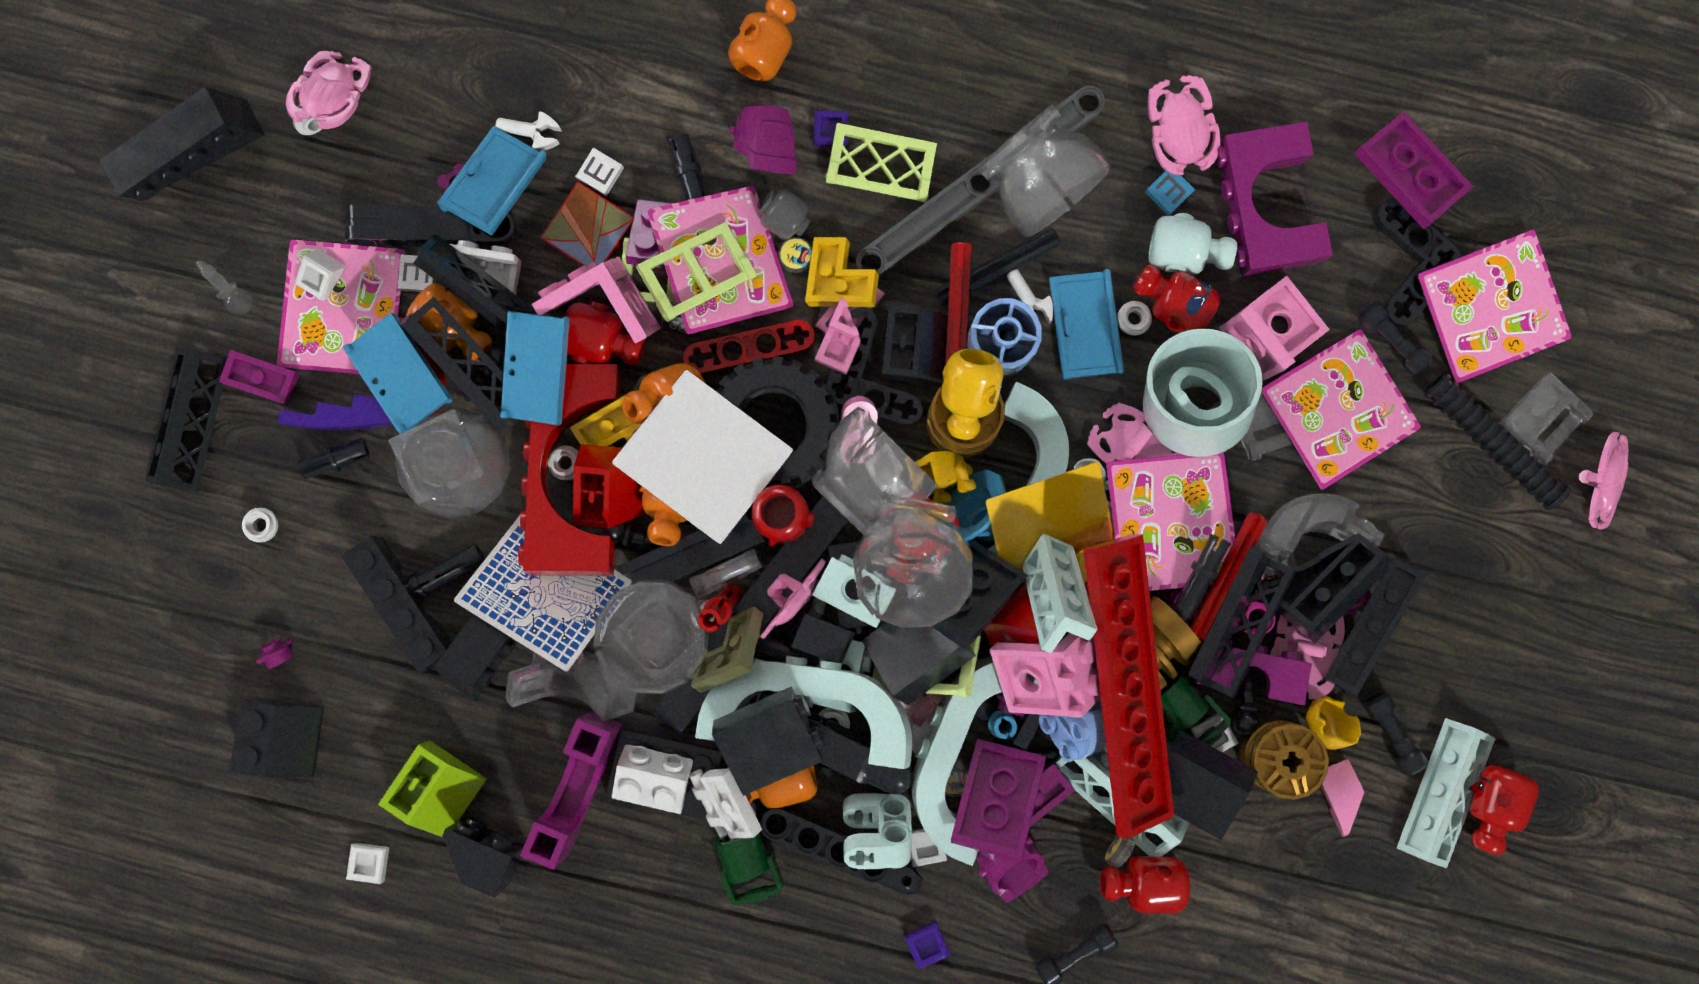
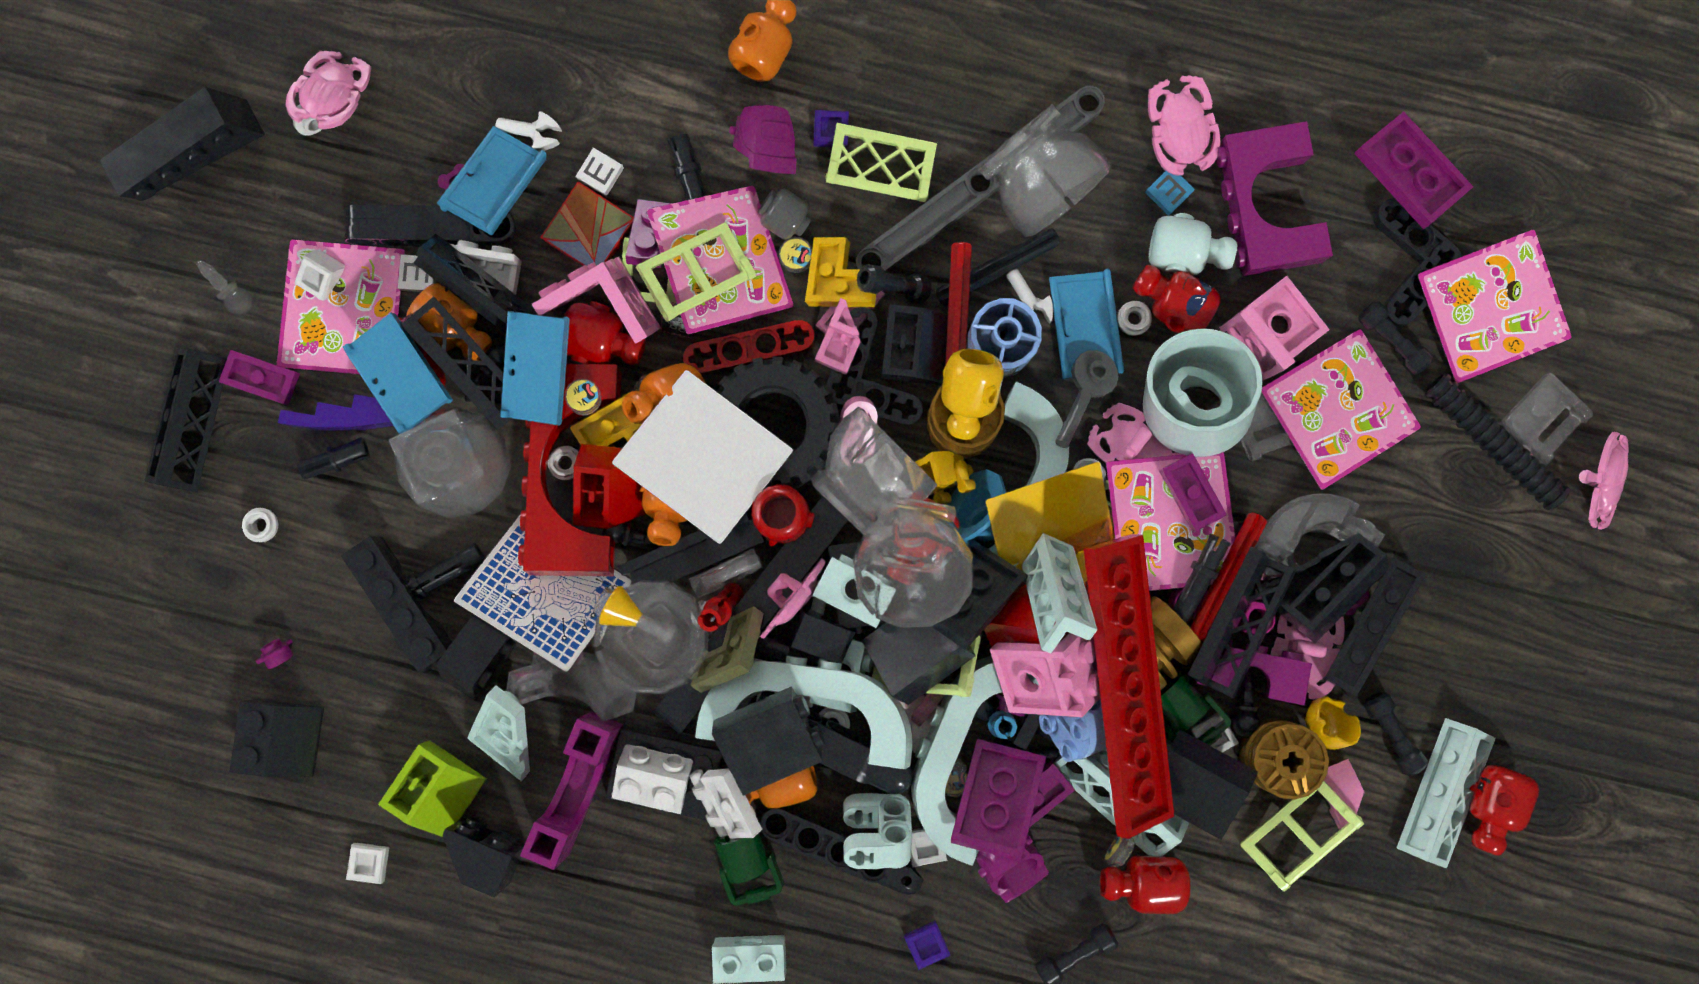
(502, 731): none -> light aqua wing
(583, 396): none -> tile
(618, 609): none -> piece
(749, 959): none -> light aqua brick
(874, 279): none -> black piece
(1094, 377): none -> dark grey piece
(1193, 492): none -> magenta plate
(1283, 814): none -> yellowish green window

